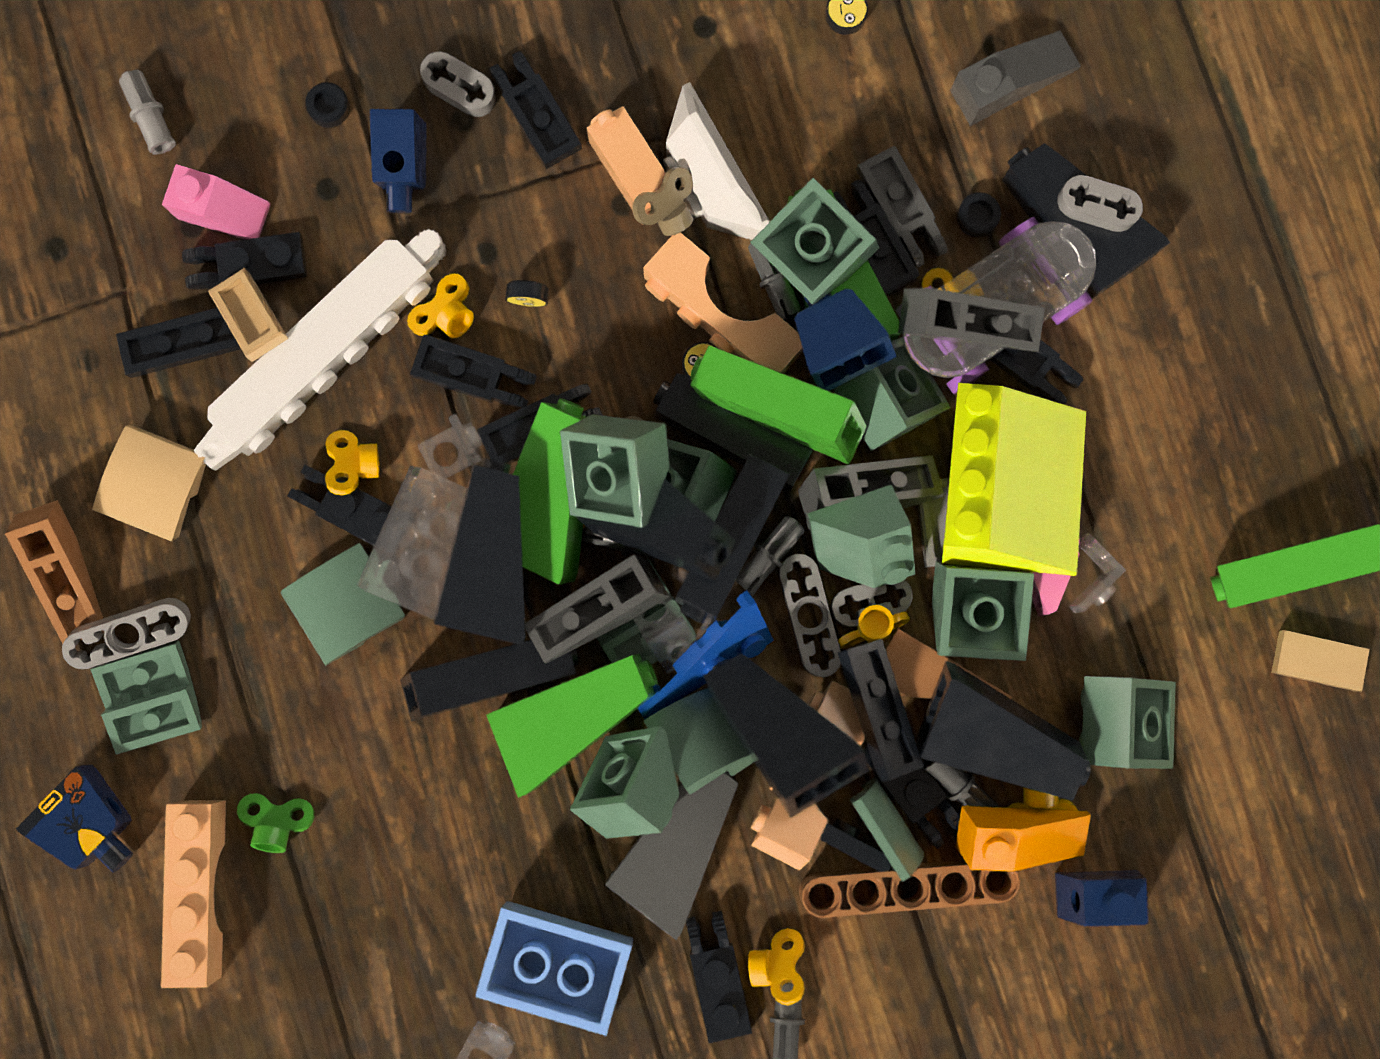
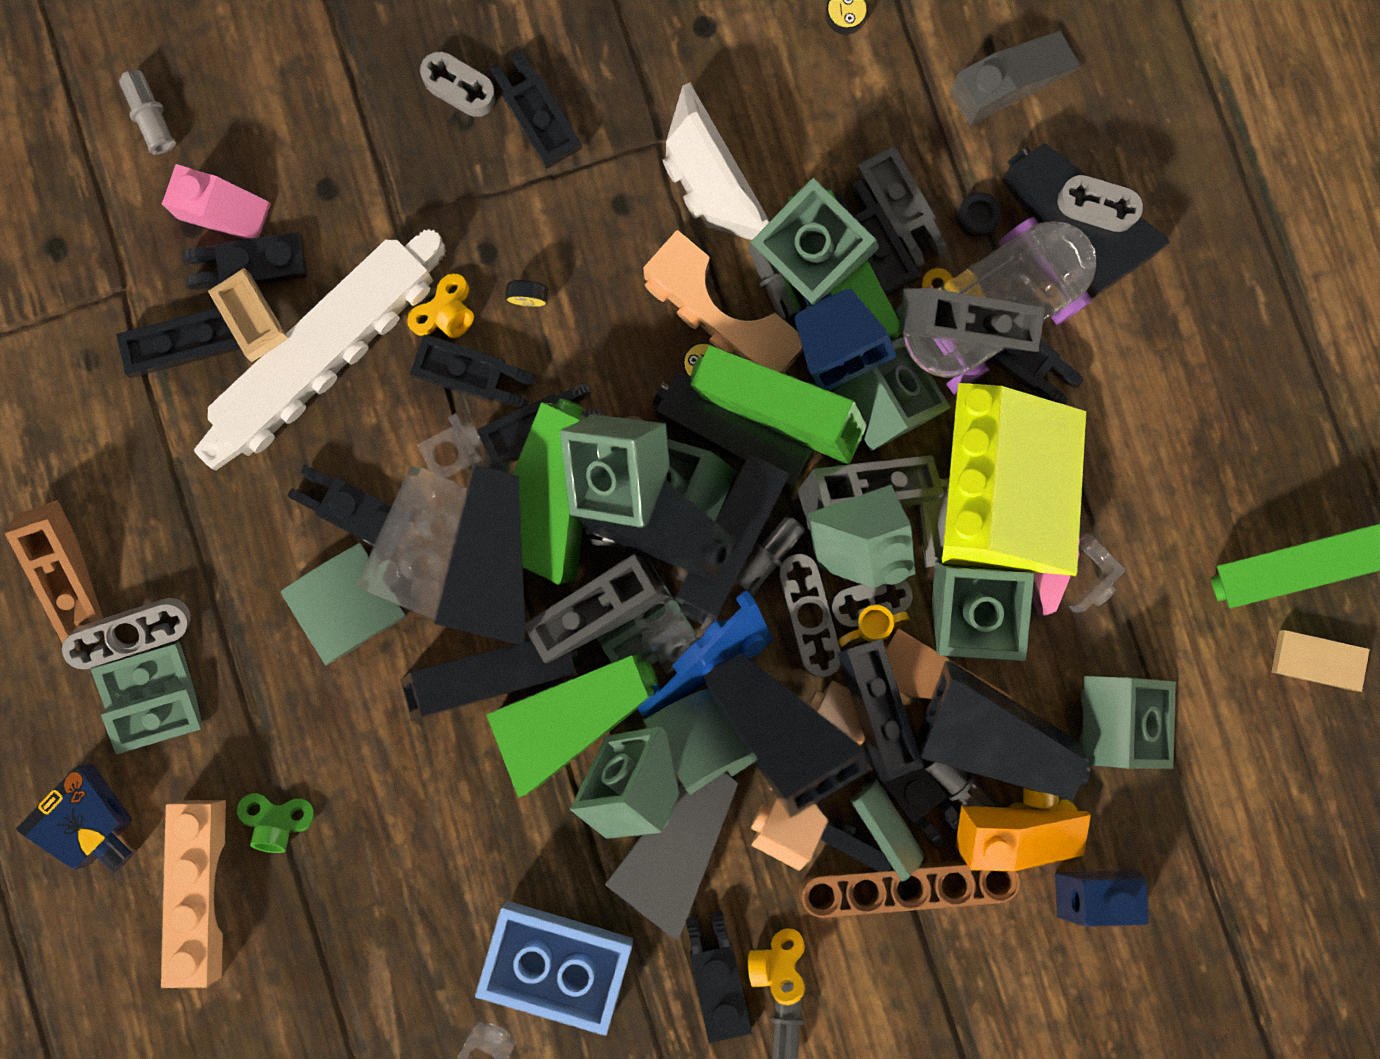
(149, 482): tan slope -> none
(327, 105): black tile -> none
(350, 462): yellow piece -> none
(396, 138): dark blue torso -> none
(625, 154): light nougat brick -> none
(667, 203): dark tan piece -> none

